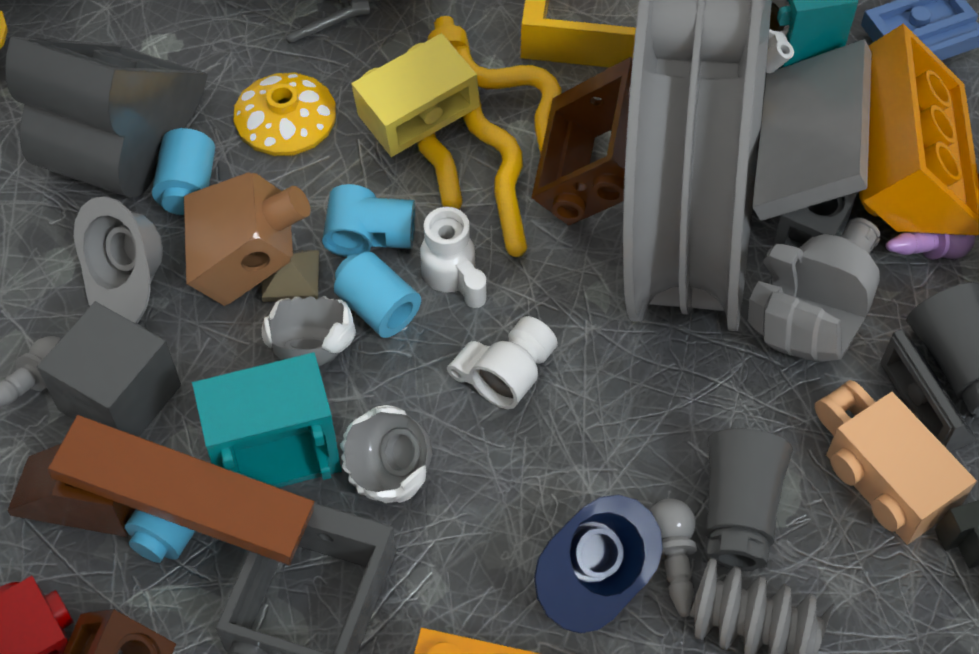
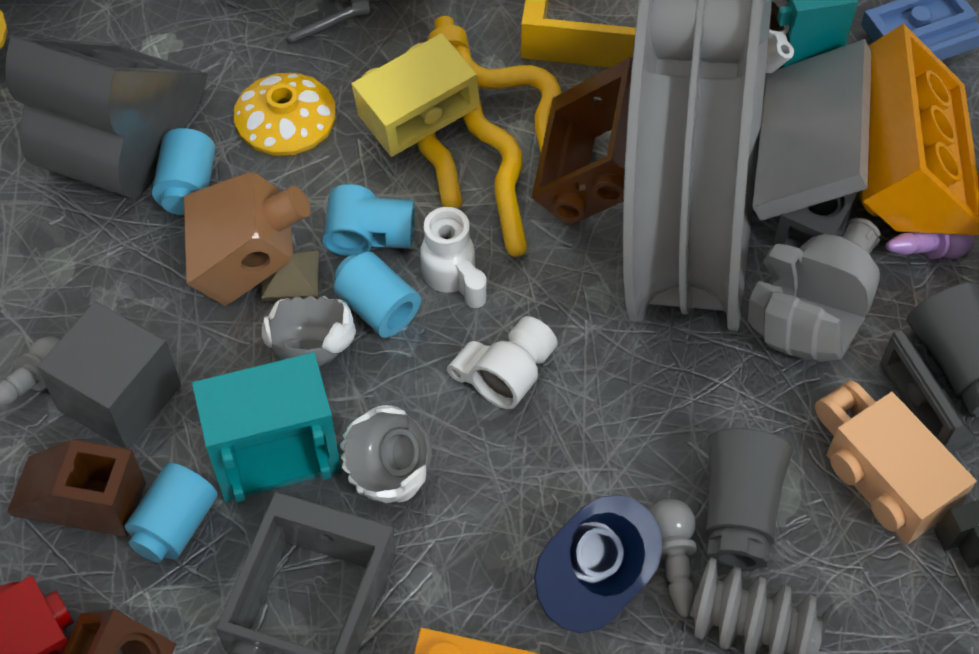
(117, 255): light grey piece -> none
(182, 489): dark orange tile -> none

